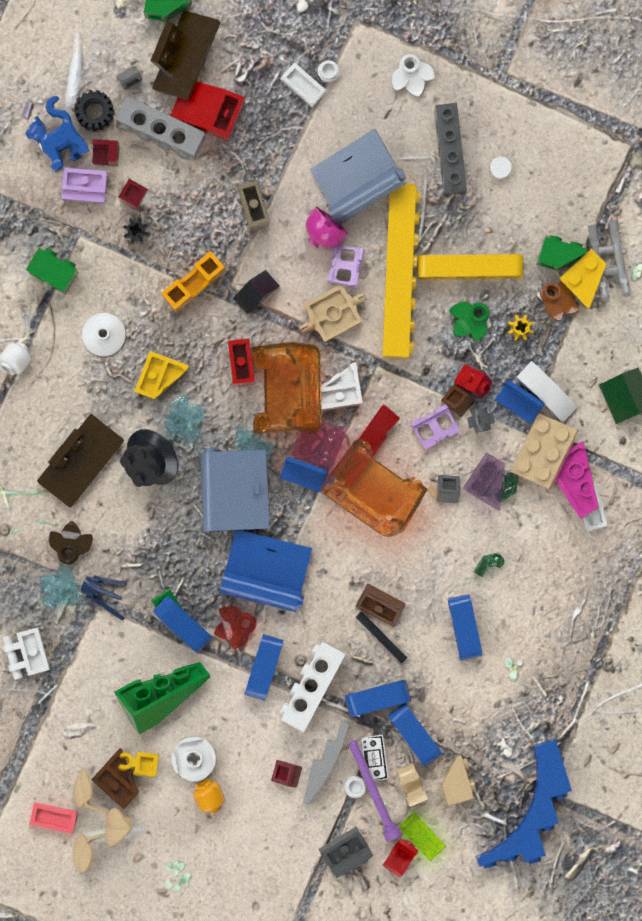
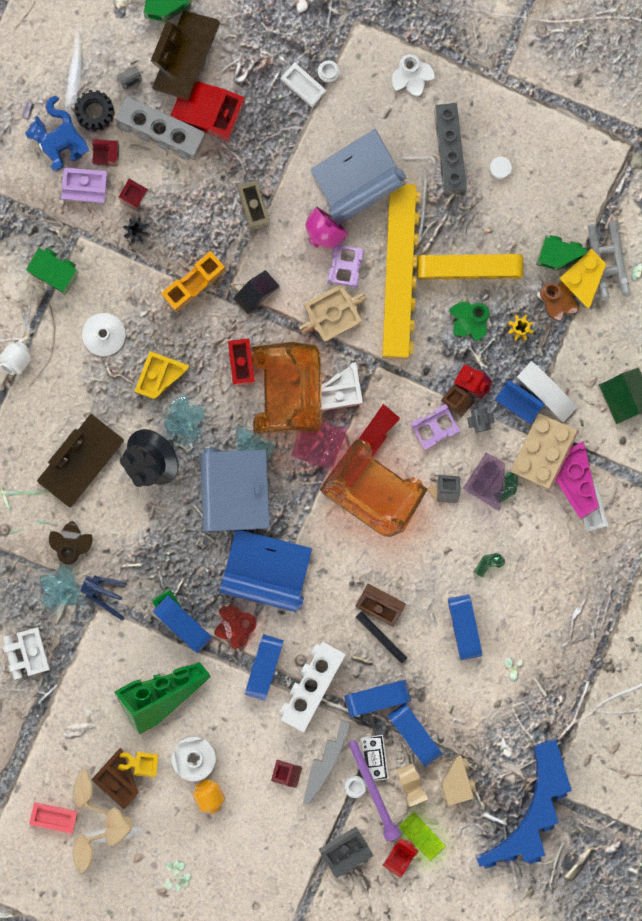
(303, 474): blue panel -> none

